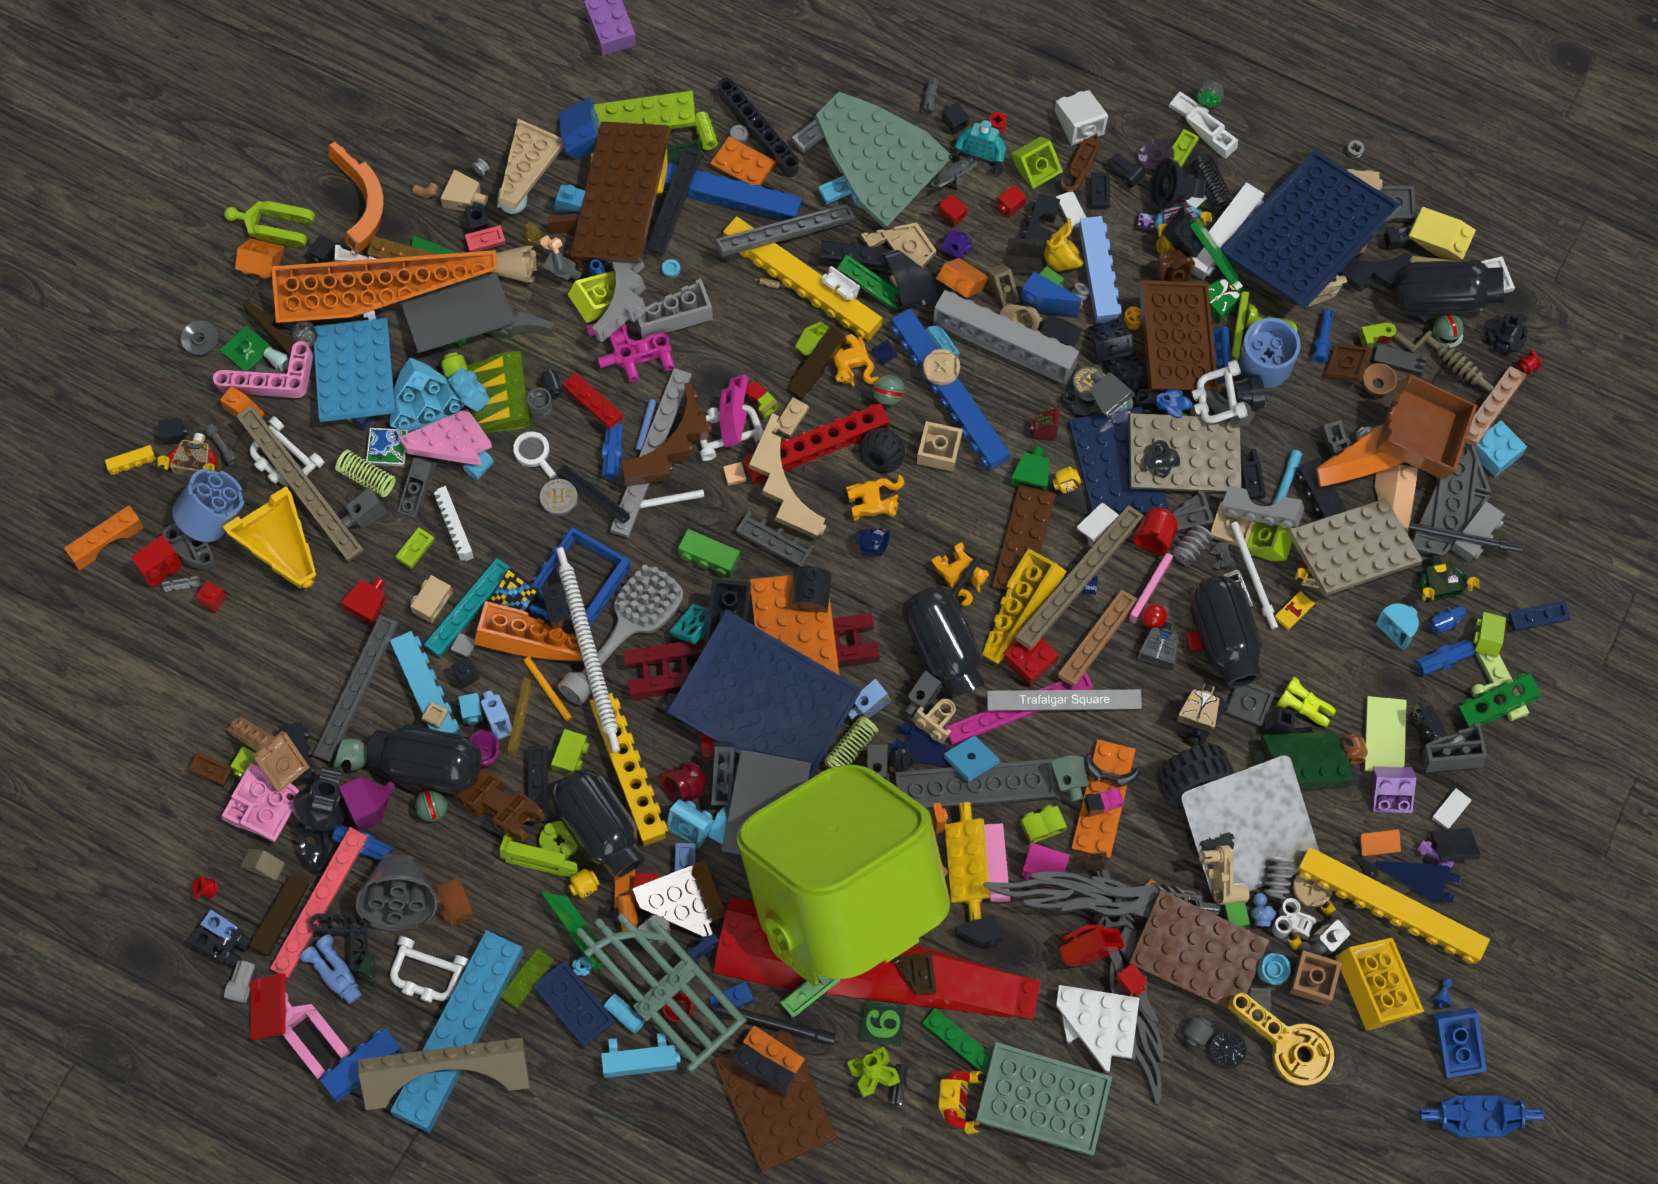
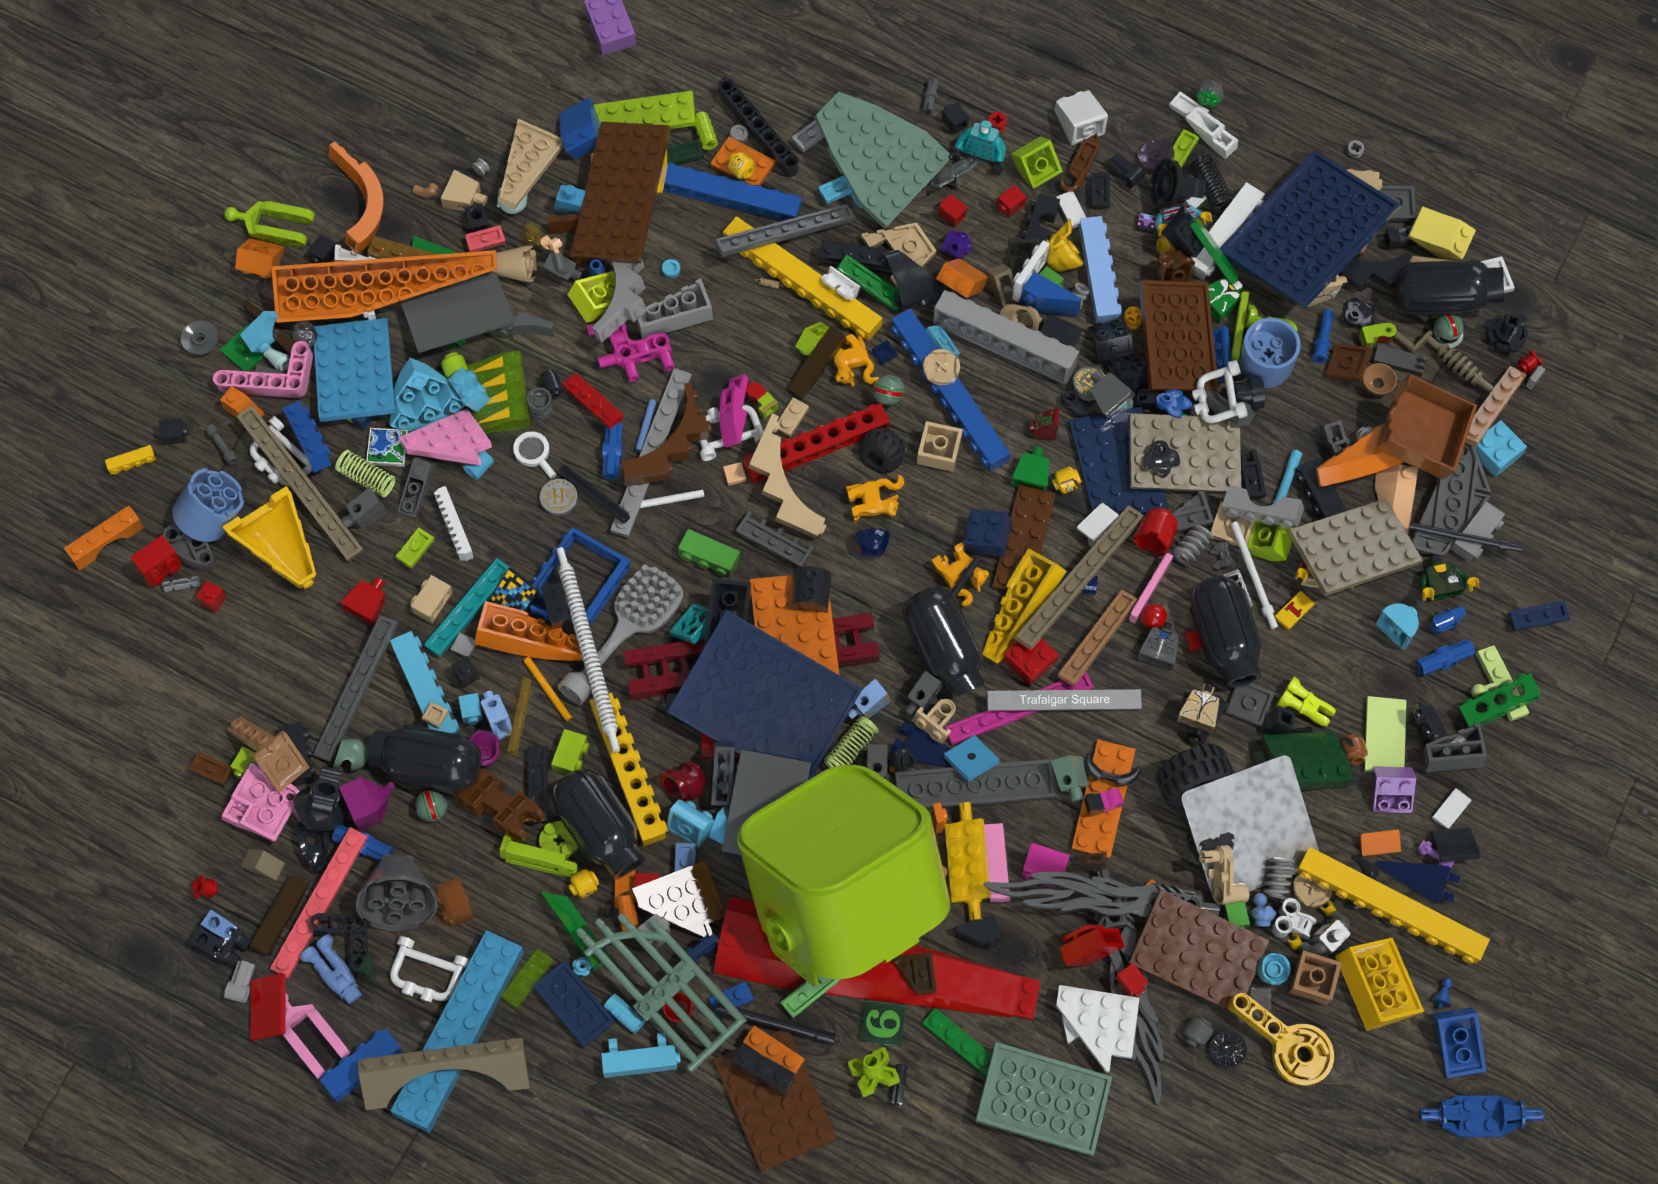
(190, 457): torso -> none
(259, 333): none -> medium azure arch
(307, 437): none -> blue brick
(674, 201): black plate -> none
(741, 165): none -> yellow head
(954, 1097): torso -> none
(987, 532): none -> dark blue brick
(1031, 265): none -> white plate
(1043, 824): lime brick -> none
(1359, 313): none -> black plate
(1489, 634): lime brick -> none
(1535, 377): none -> light grey tile

